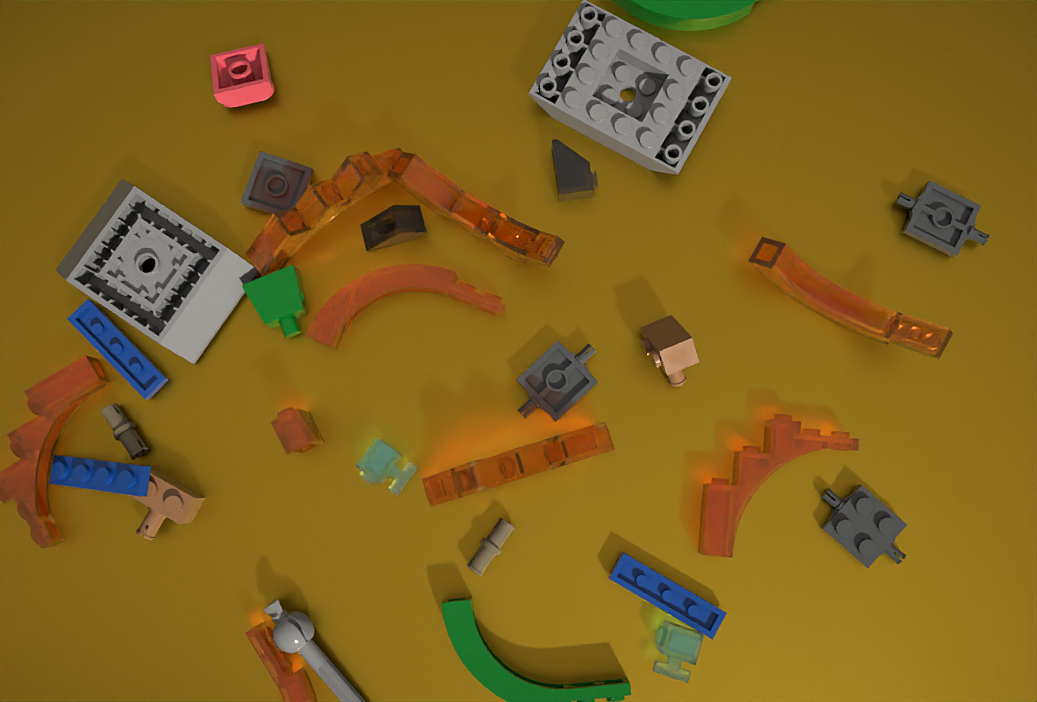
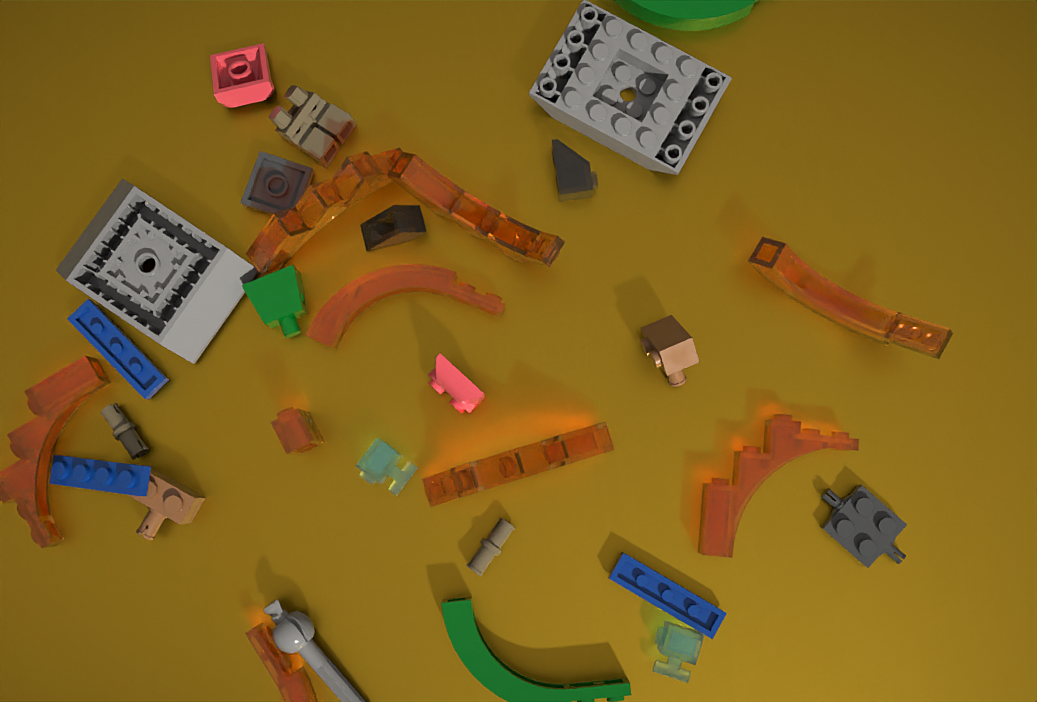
(313, 125): none -> dark tan hips
(449, 379): none -> coral slope
(557, 381): dark grey plate -> none
(942, 219): dark grey plate -> none

